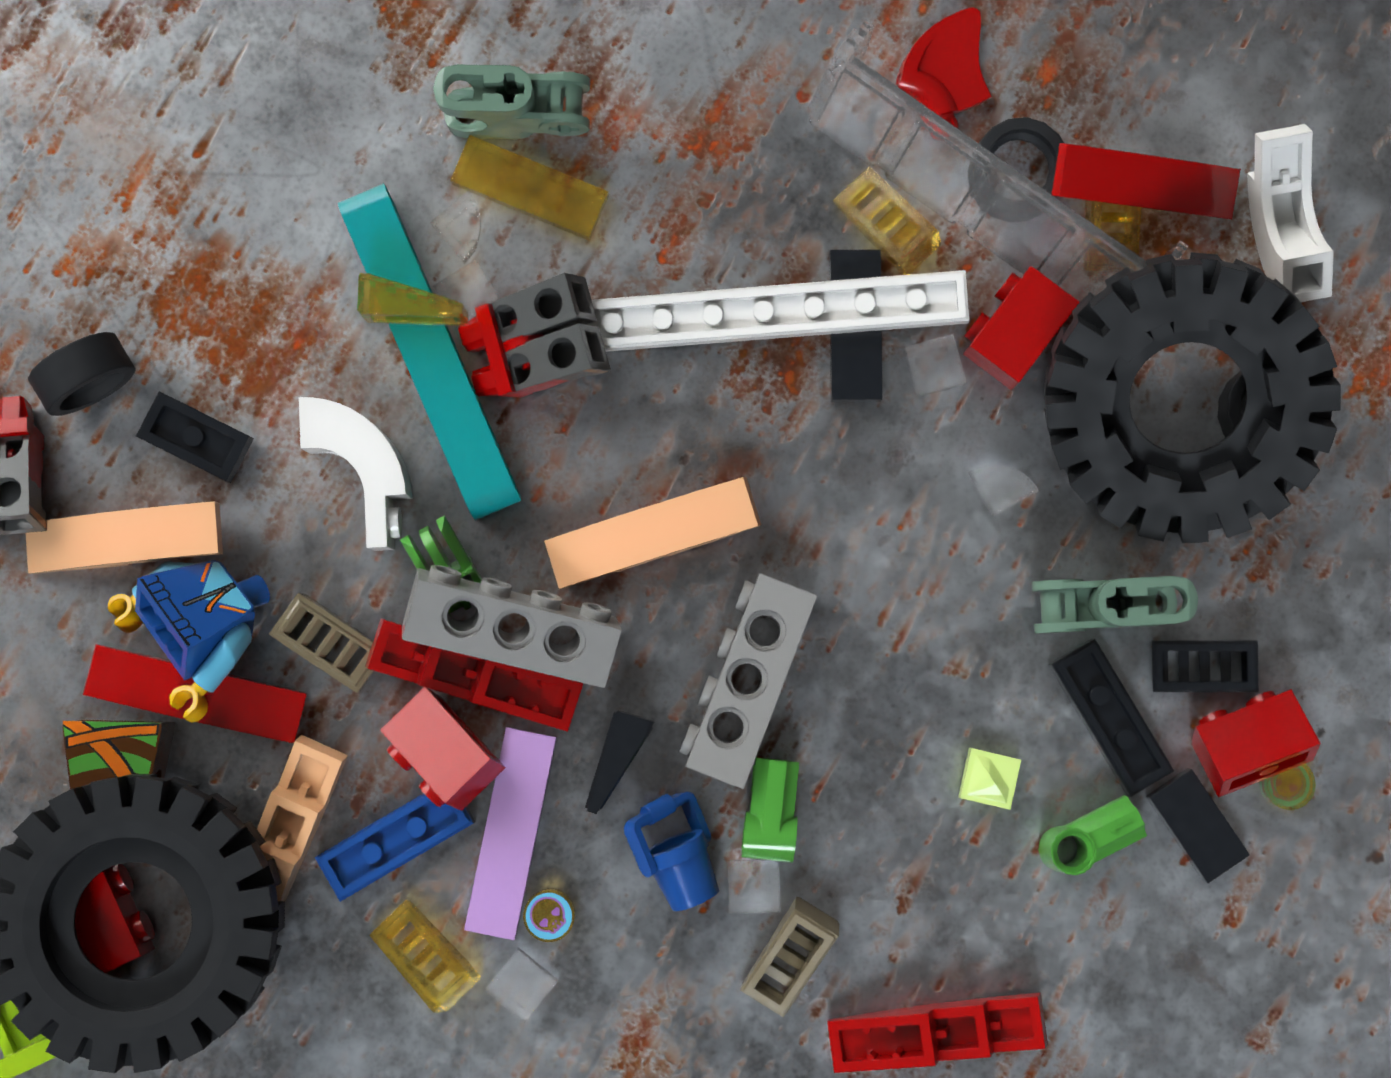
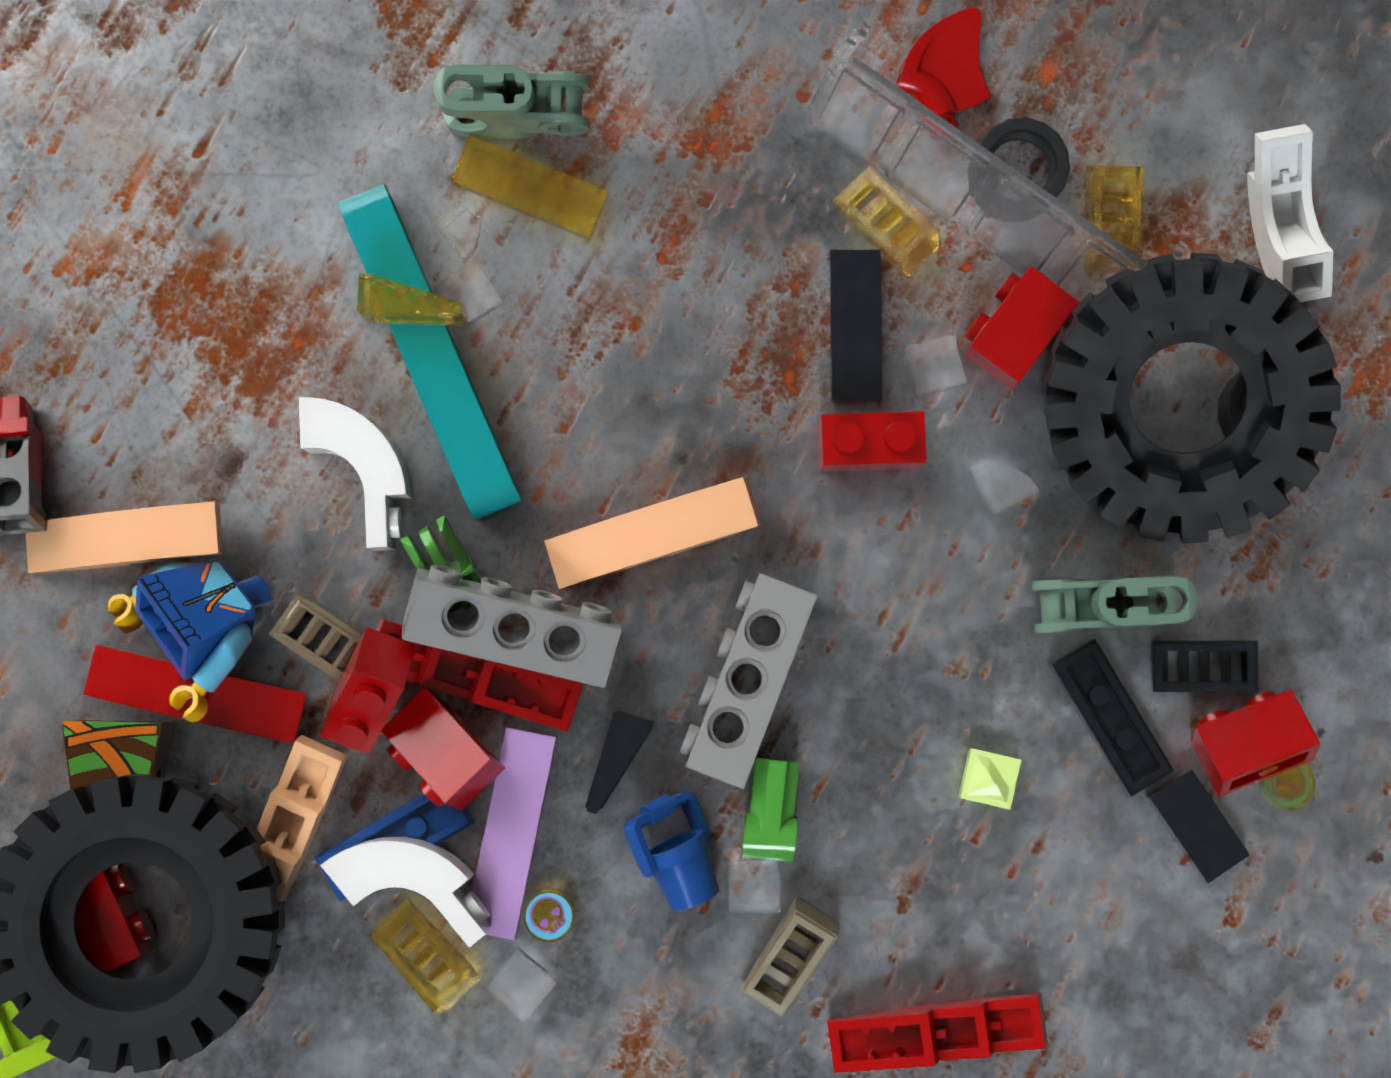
(81, 373): black tyre -> none
(194, 437): black plate -> none
(368, 690): none -> red brick
(413, 866): none -> white arch
(536, 338): dark grey hips -> none
(783, 311): white tile -> none
(871, 441): none -> red brick
(1095, 836): bright green piece -> none
(1145, 181): red slope -> none

